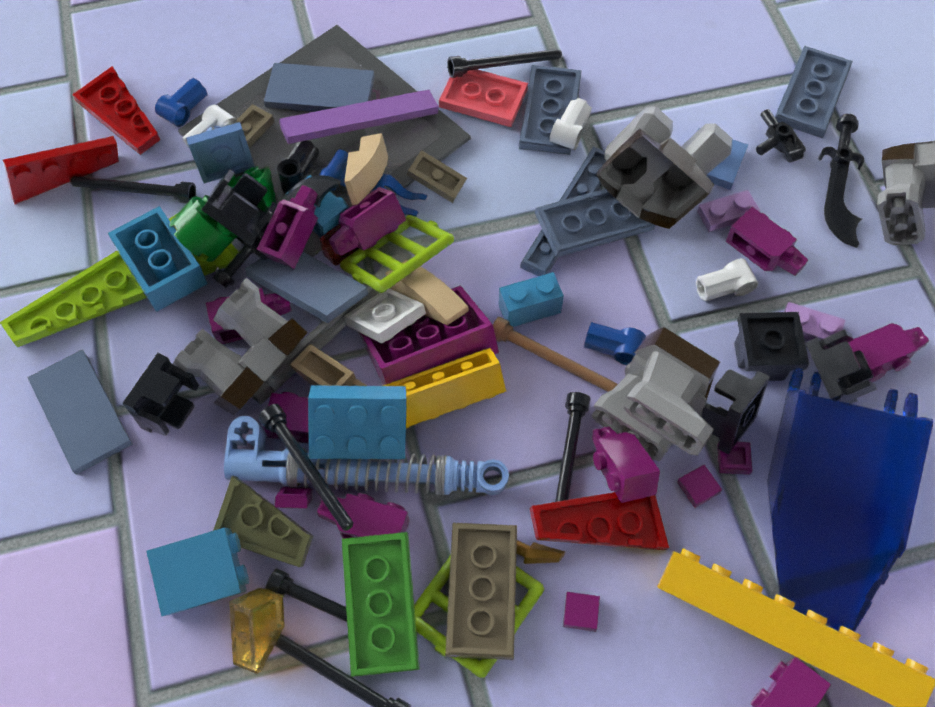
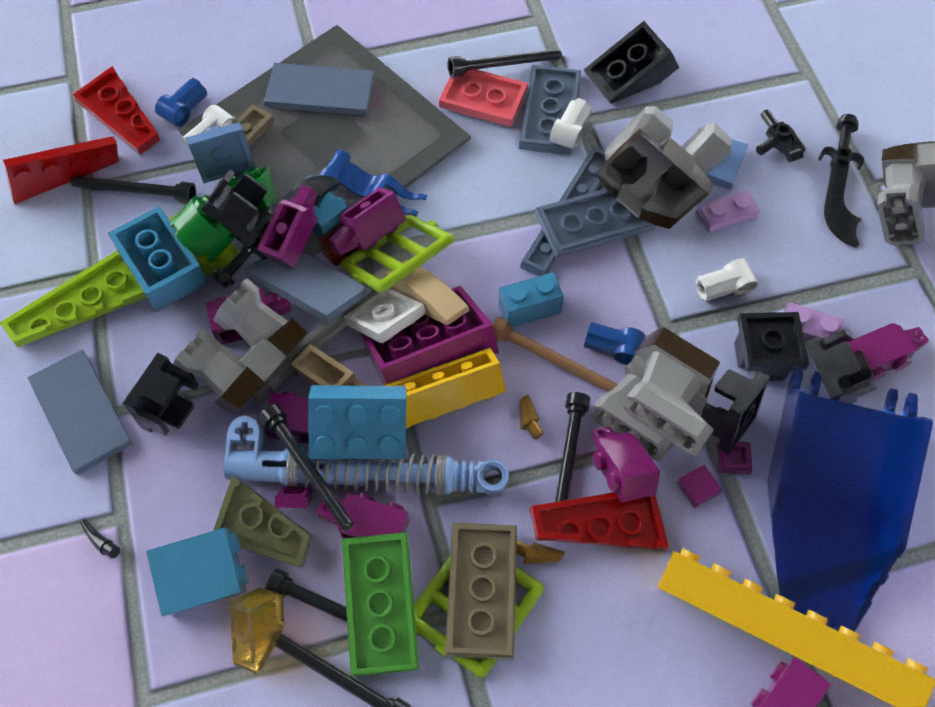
(100, 542): none -> black helmet
(297, 164): black piece -> none
(358, 116): medium lavender tile -> none
(365, 167): tan slope -> none
(436, 176): dark tan plate -> none
(529, 417): none -> pearl gold bar
(581, 611): magenta tile -> none
(632, 64): none -> black slope
(765, 243): magenta hinge -> none
(813, 91): sand blue tile -> none

